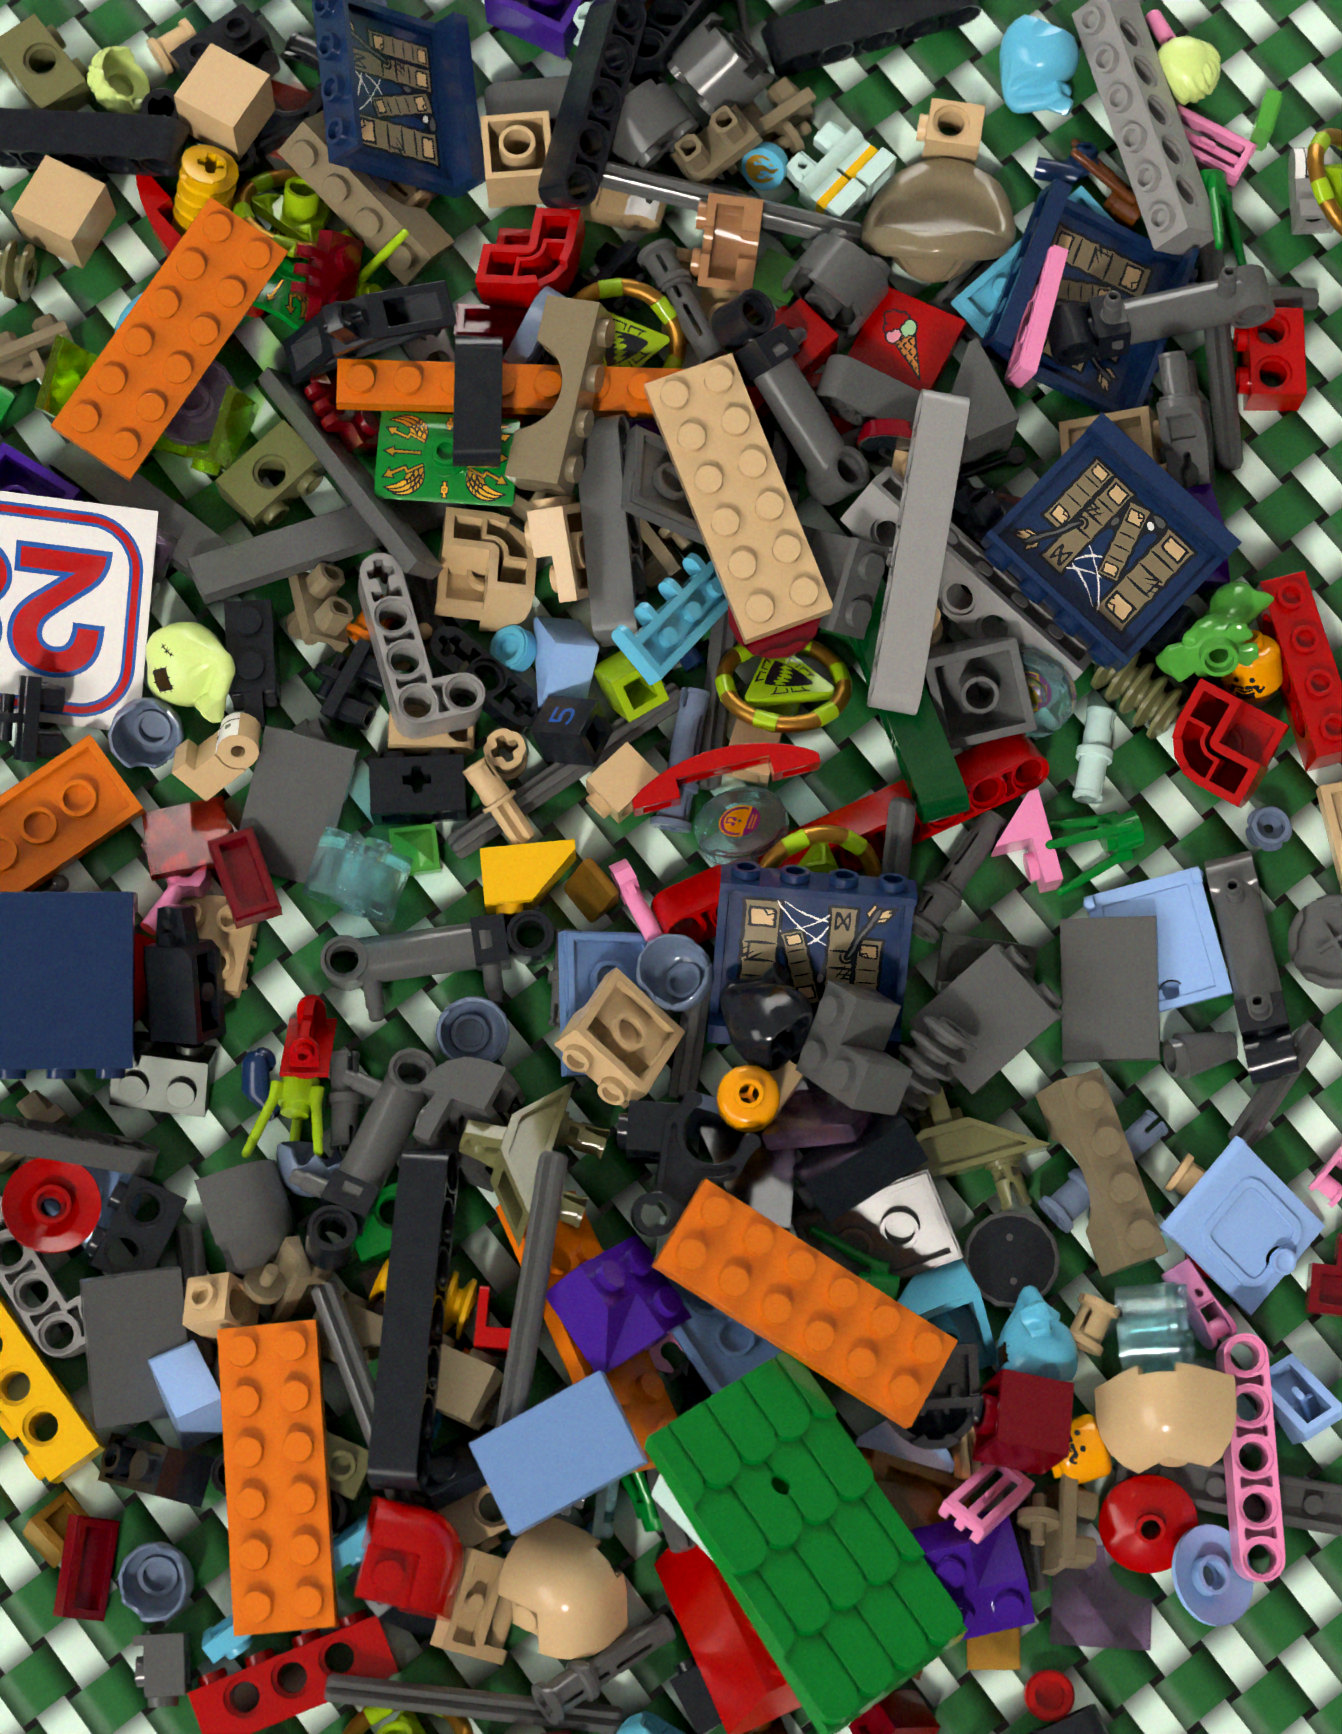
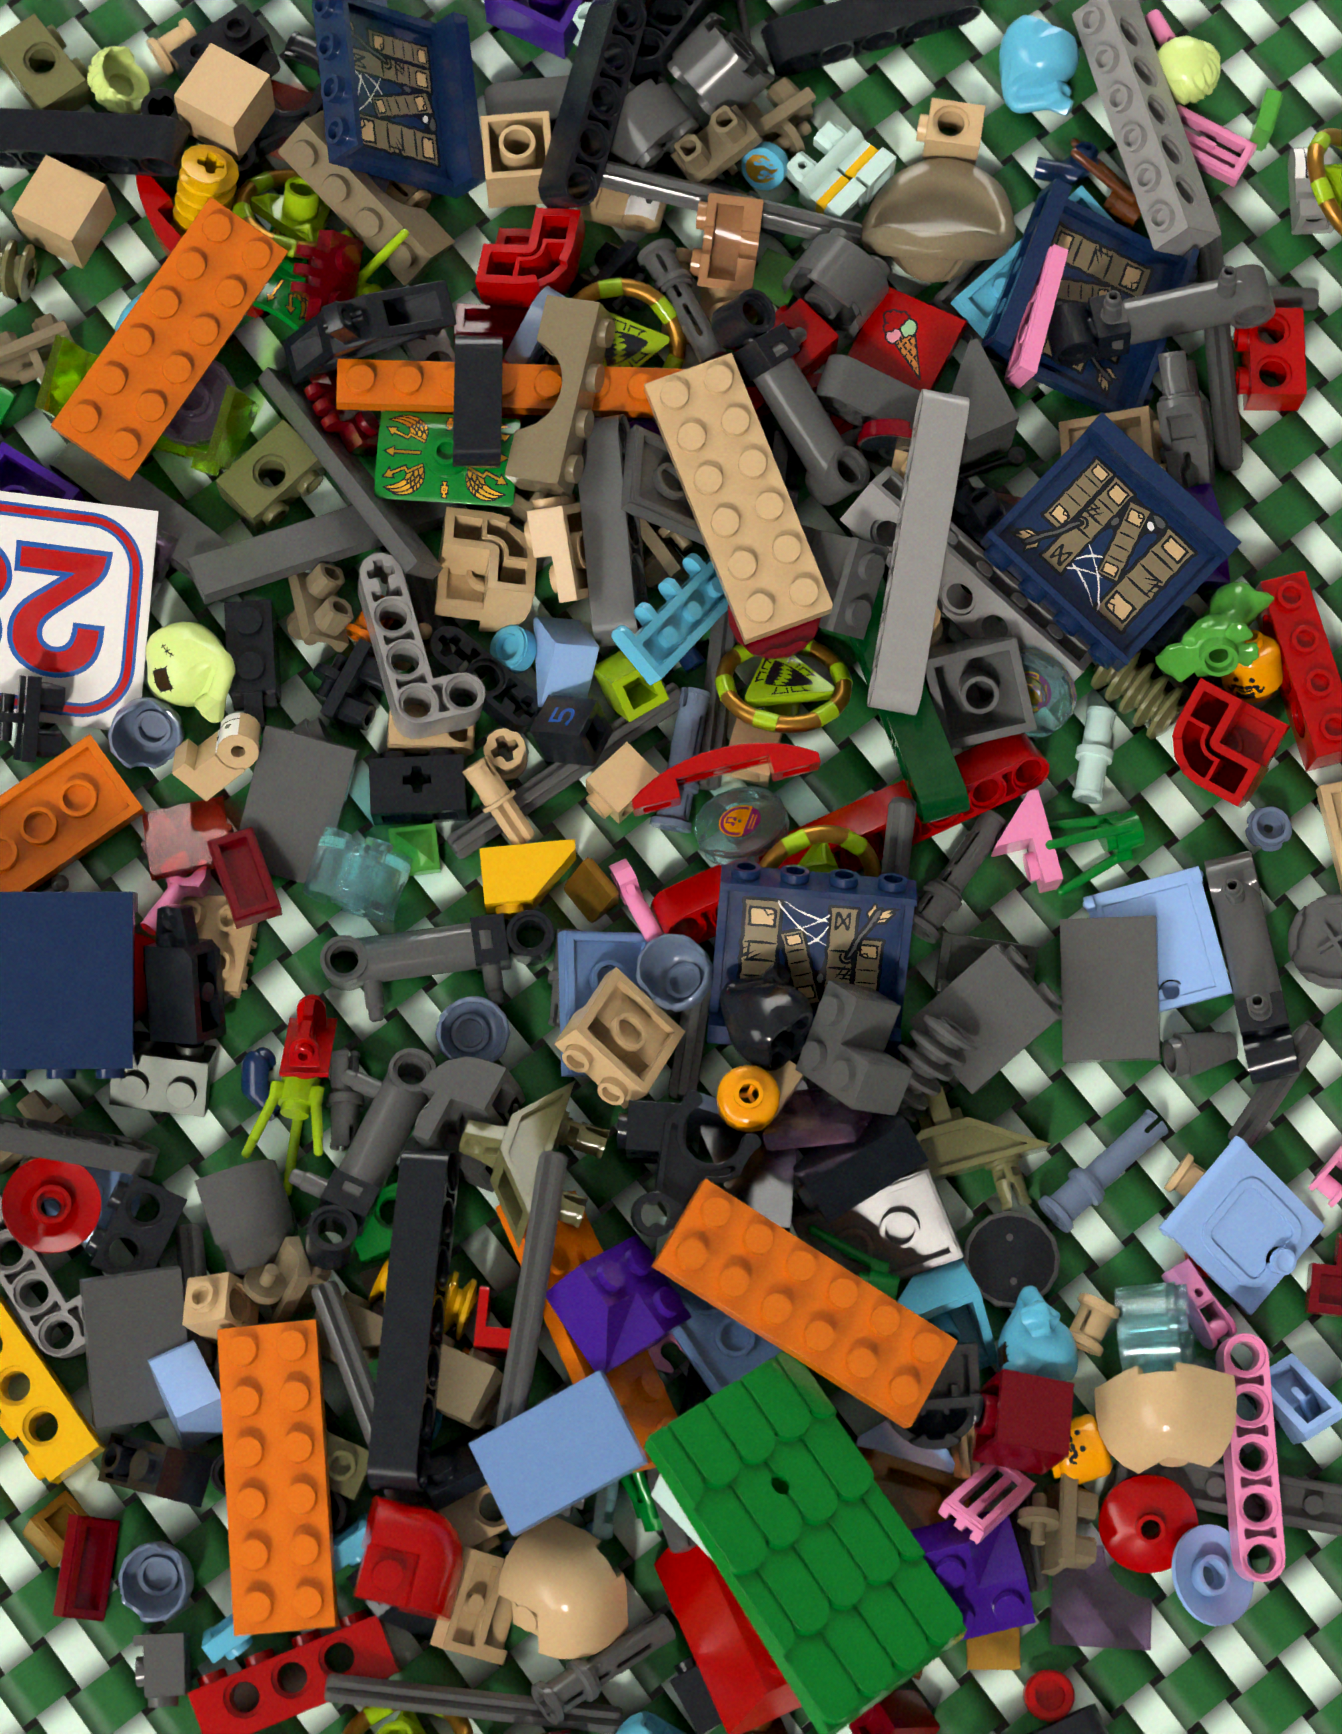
(301, 1156): sand blue hair -> none
(1121, 1217): dark tan arch -> none
(1221, 201): green plant -> none

